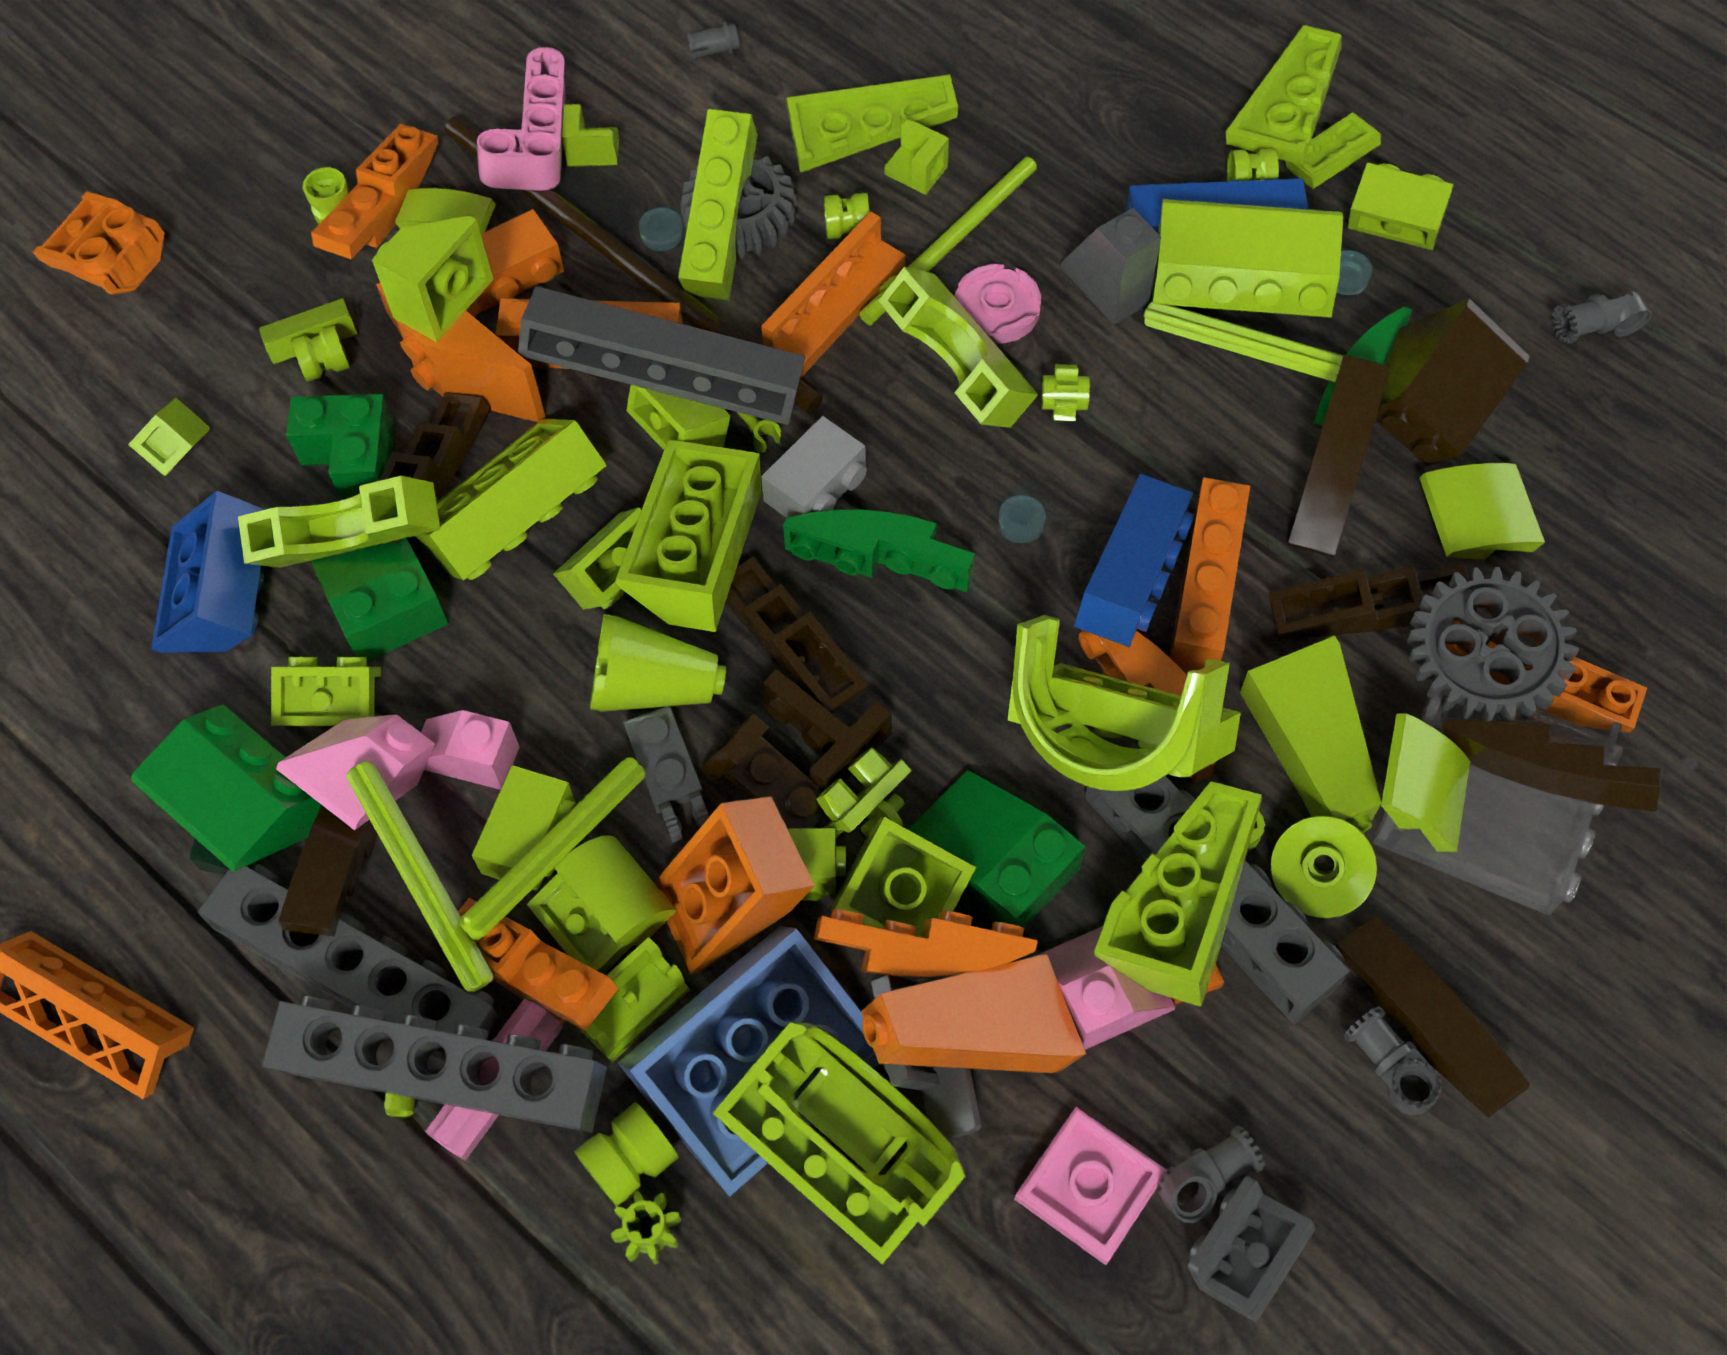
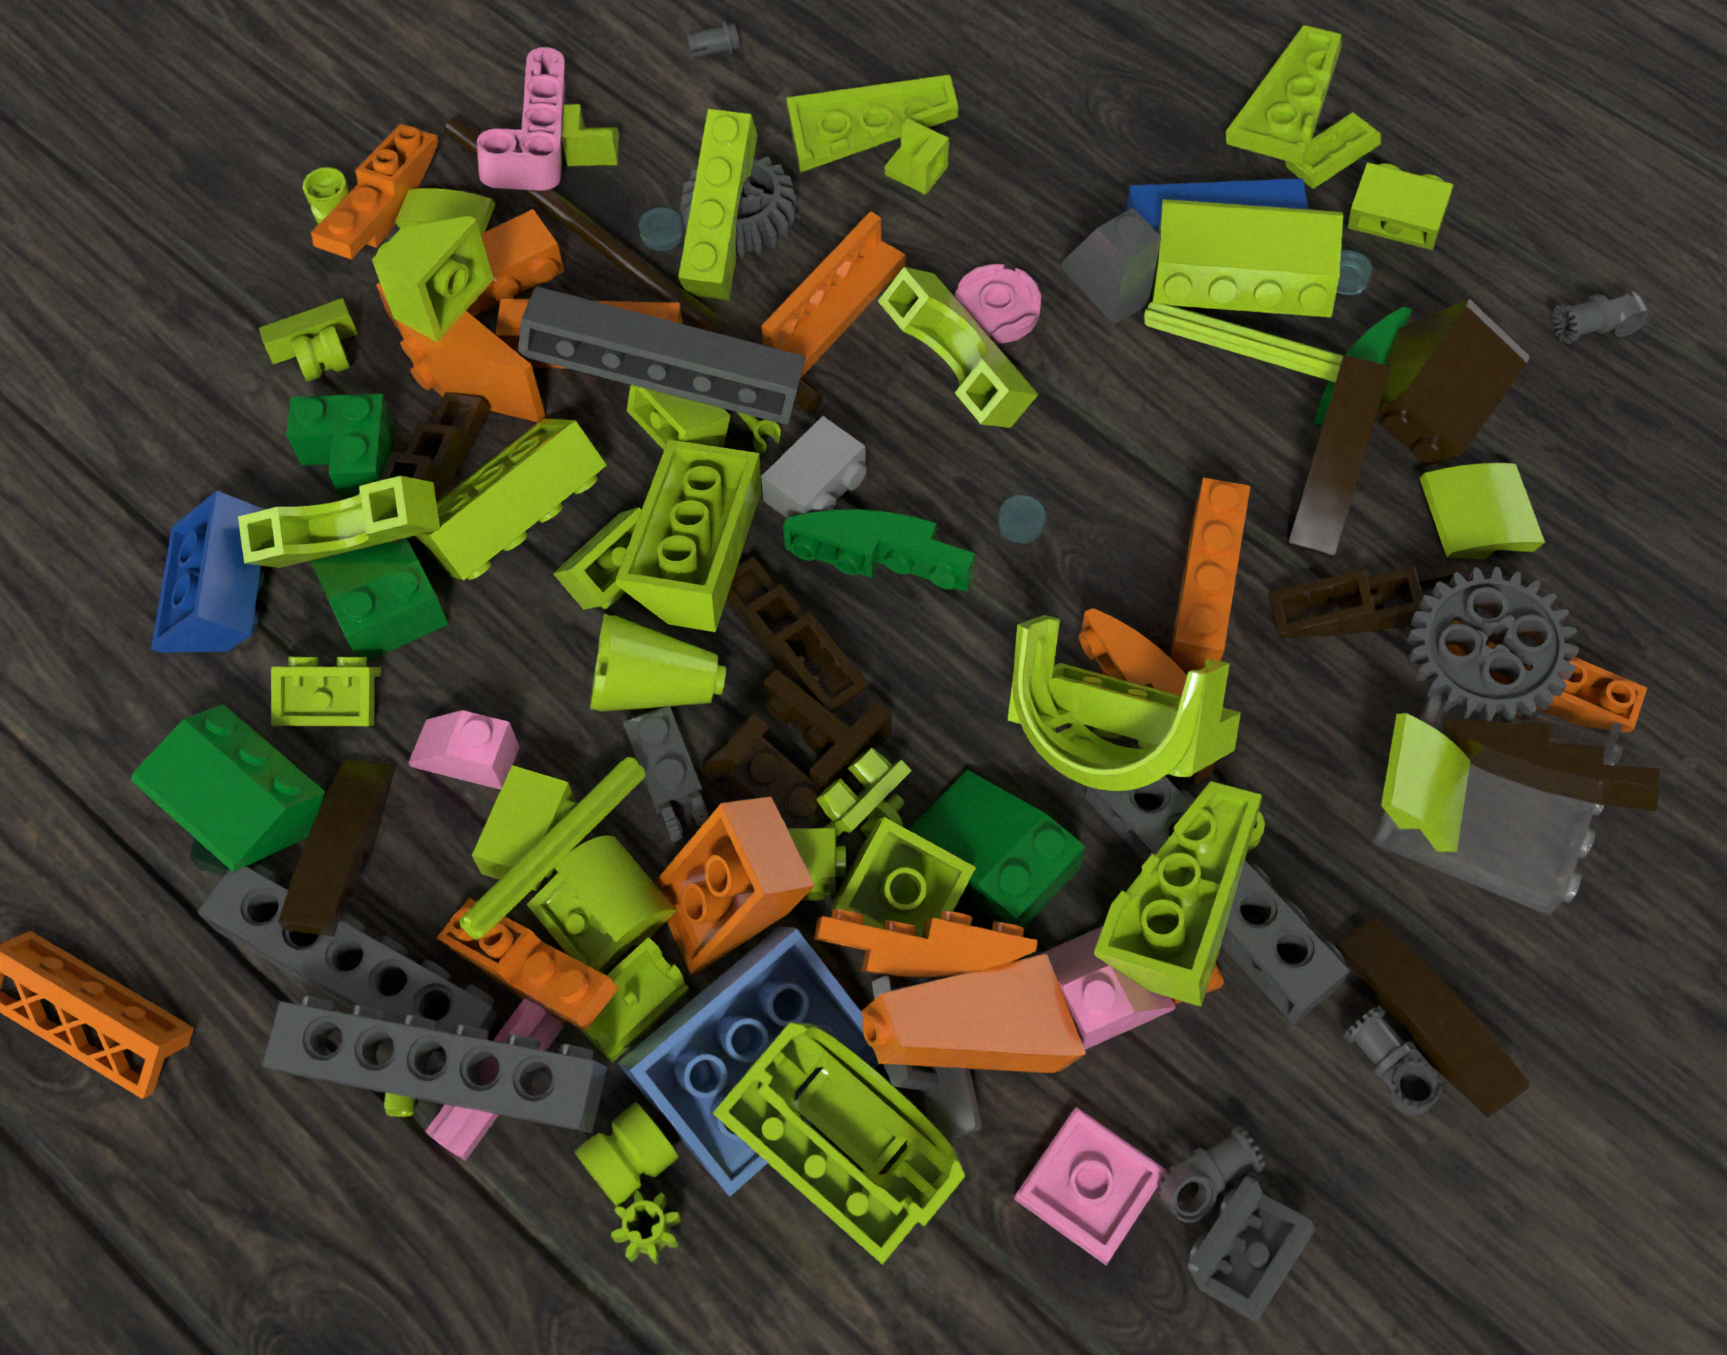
(105, 244): orange slope -> none
(169, 436): lime panel -> none
(385, 741): bright pink slope -> none
(419, 876): lime axle -> none
(844, 214): lime wheel -> none
(957, 231): lime bar -> none
(1065, 392): lime gear -> none
(1134, 561): blue brick -> none
(1252, 167): lime wheel -> none
(1316, 731): lime slope -> none
(1321, 892): lime dish -> none

